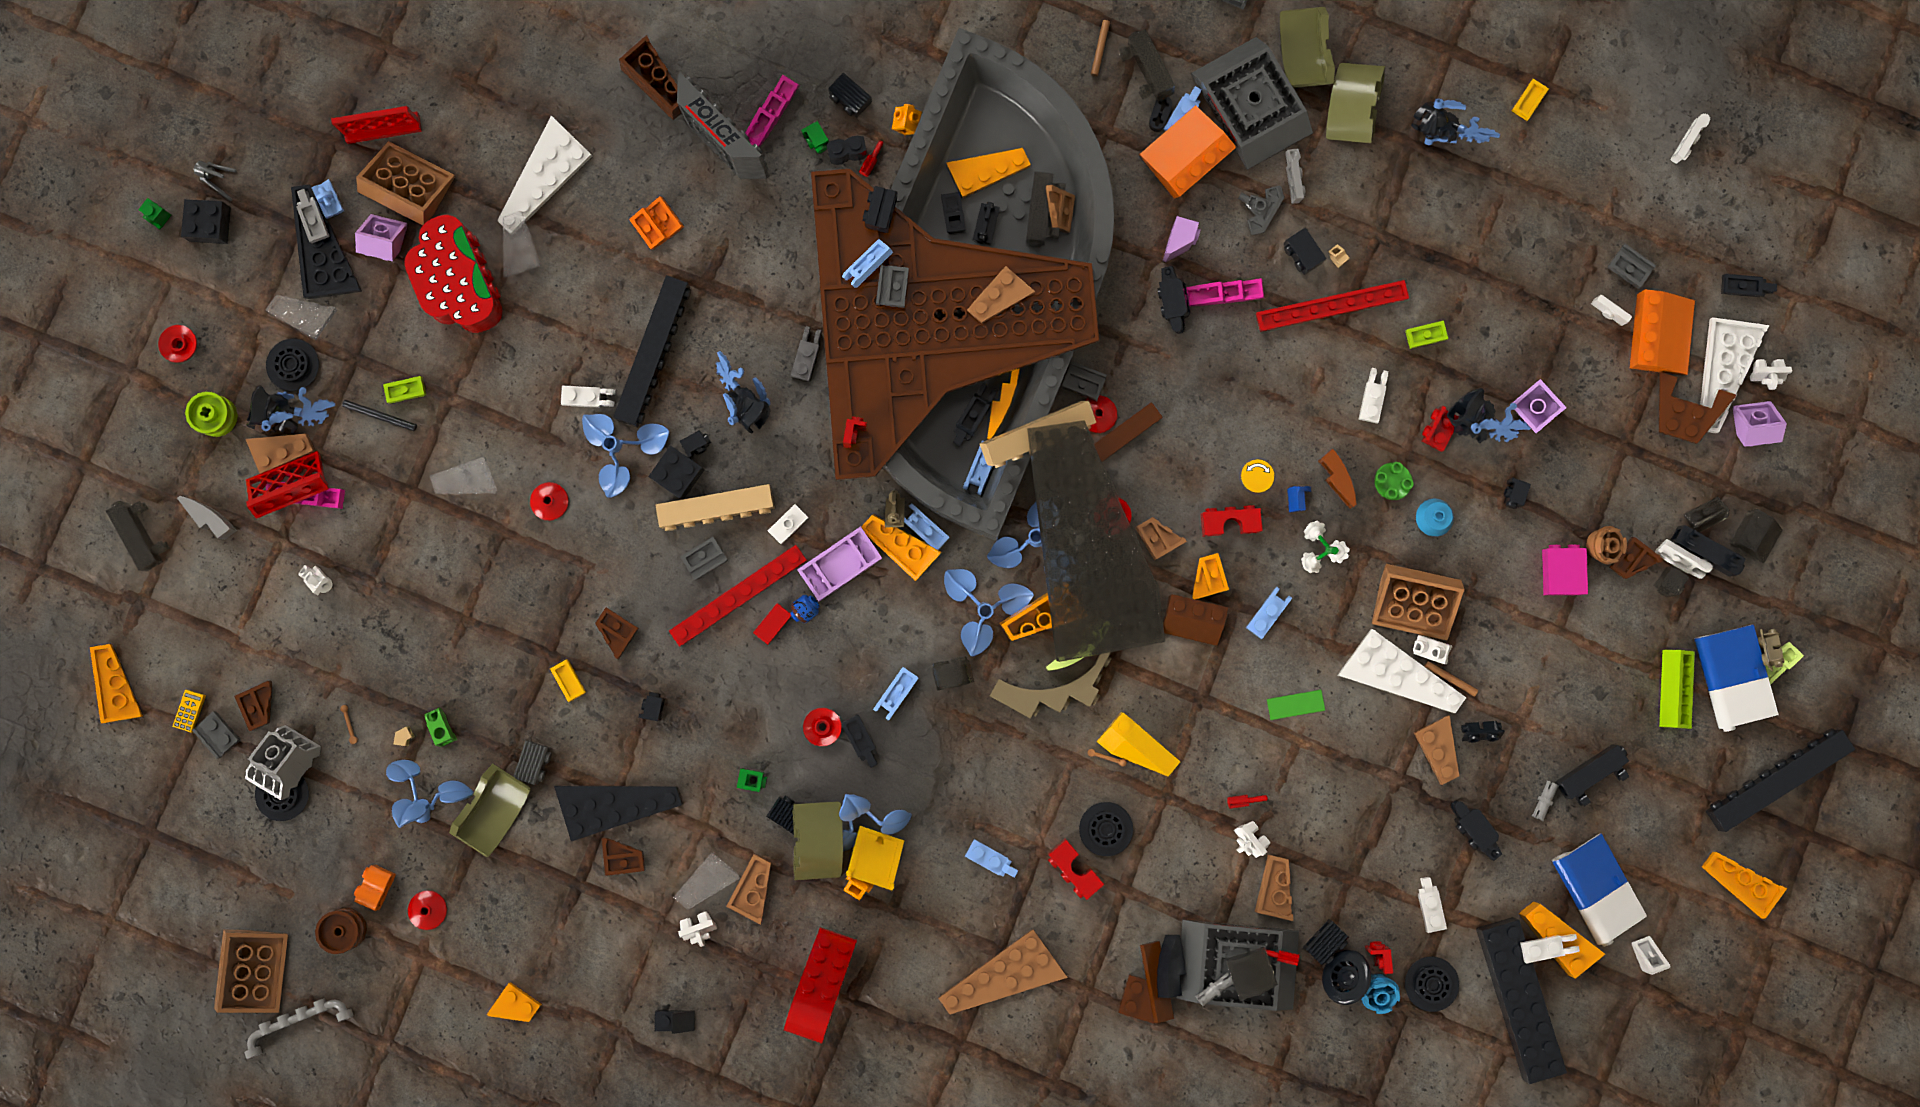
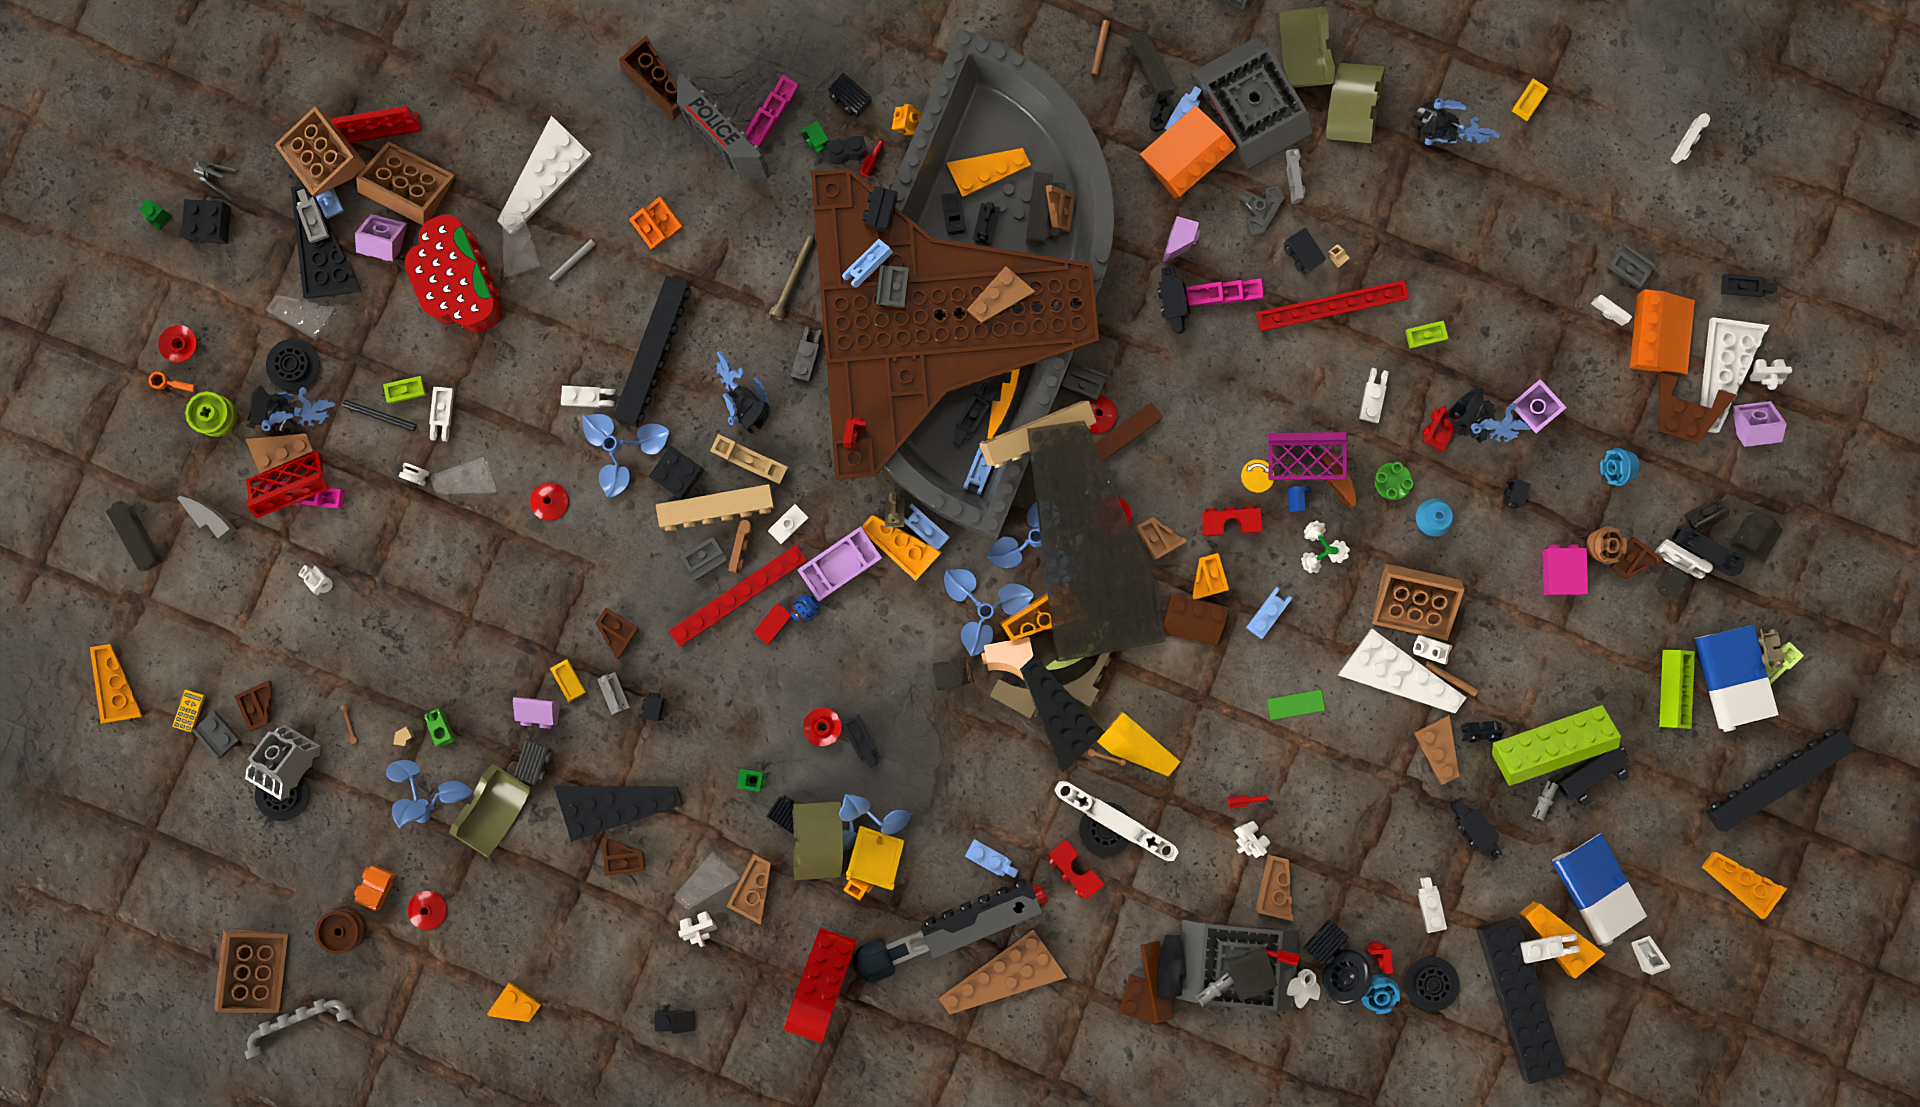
(175, 384): none -> orange piece
(319, 153): none -> medium nougat slope
(416, 477): none -> white wheel
(441, 412): none -> white hinge
(536, 711): none -> lavender slope
(572, 261): none -> light grey bar
(613, 693): none -> light grey hinge
(695, 443): black brick -> none
(740, 545): none -> medium nougat hinge
(748, 459): none -> tan slope
(778, 310): none -> dark tan piece
(897, 692): light blue hinge -> none
(952, 930): none -> piece
(1008, 655): none -> light nougat arch
(1062, 717): none -> black wing
(1117, 821): none -> white piece
(1302, 989): none -> white plate
(1308, 439): none -> magenta fence
(1556, 745): none -> lime brick
(1619, 466): none -> dark azure cone

